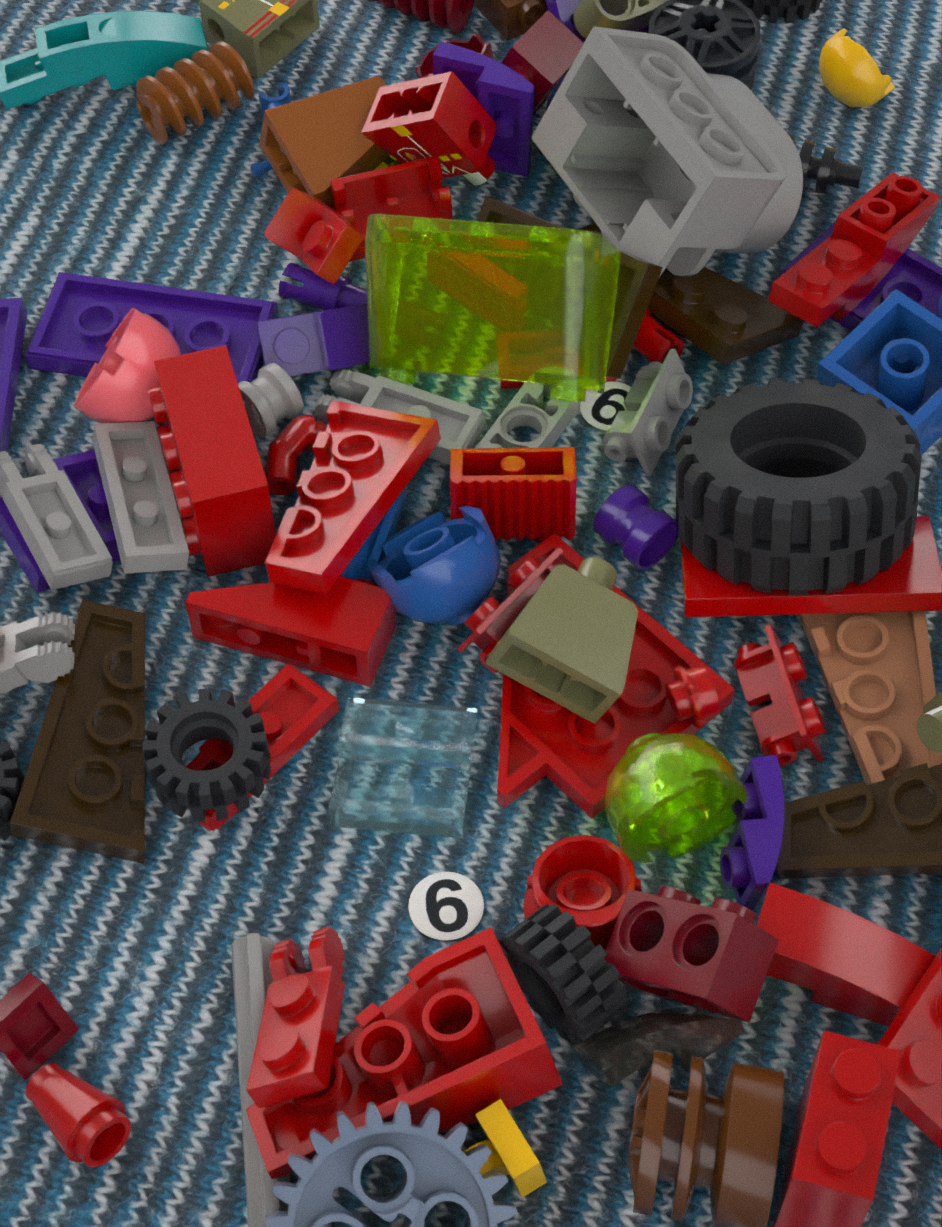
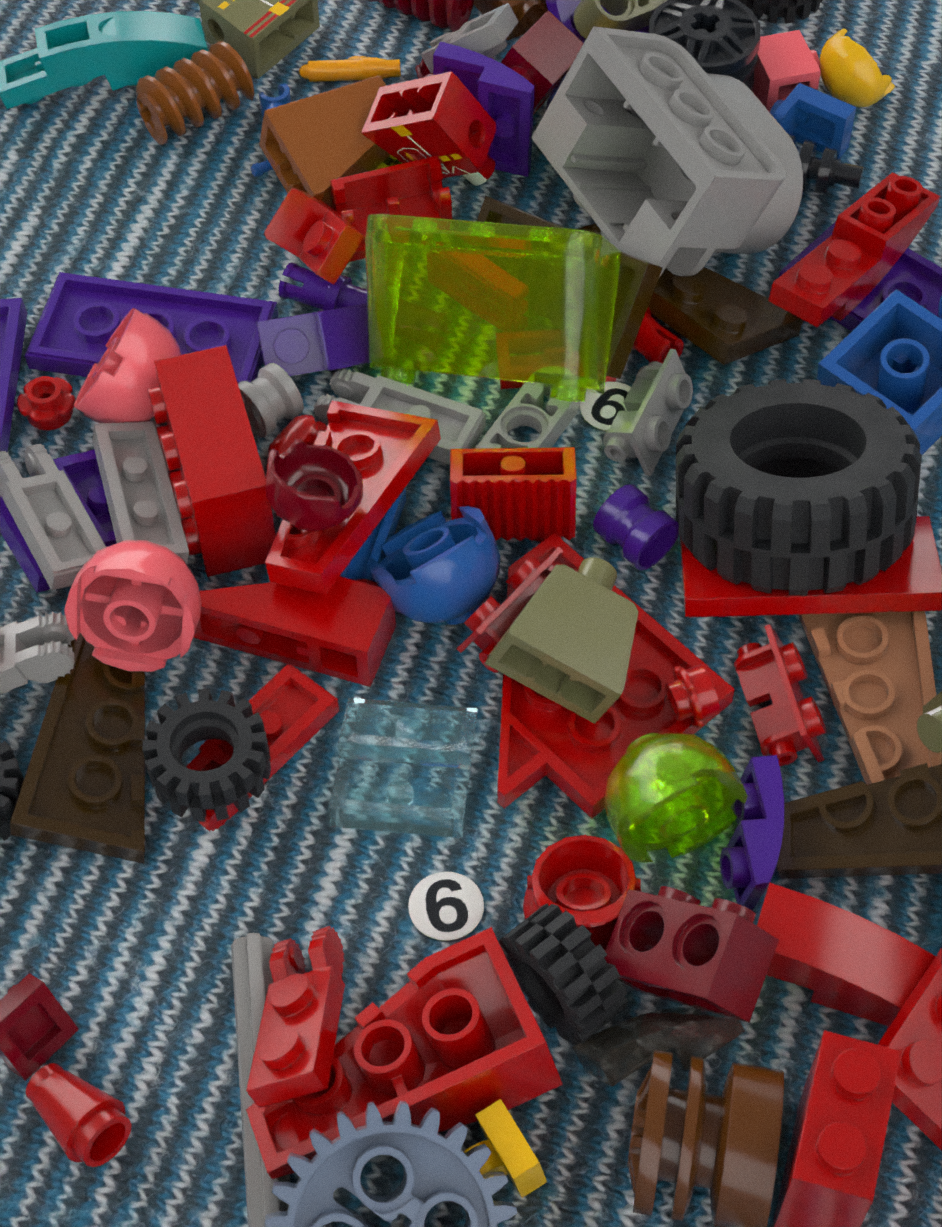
(47, 402): none -> red plate
(135, 605): none -> coral cylinder
(313, 486): none -> dark red hair
(350, 69): none -> light orange piece
(482, 34): none -> light grey plate
(783, 64): none -> coral brick
(816, 118): none -> blue bracket

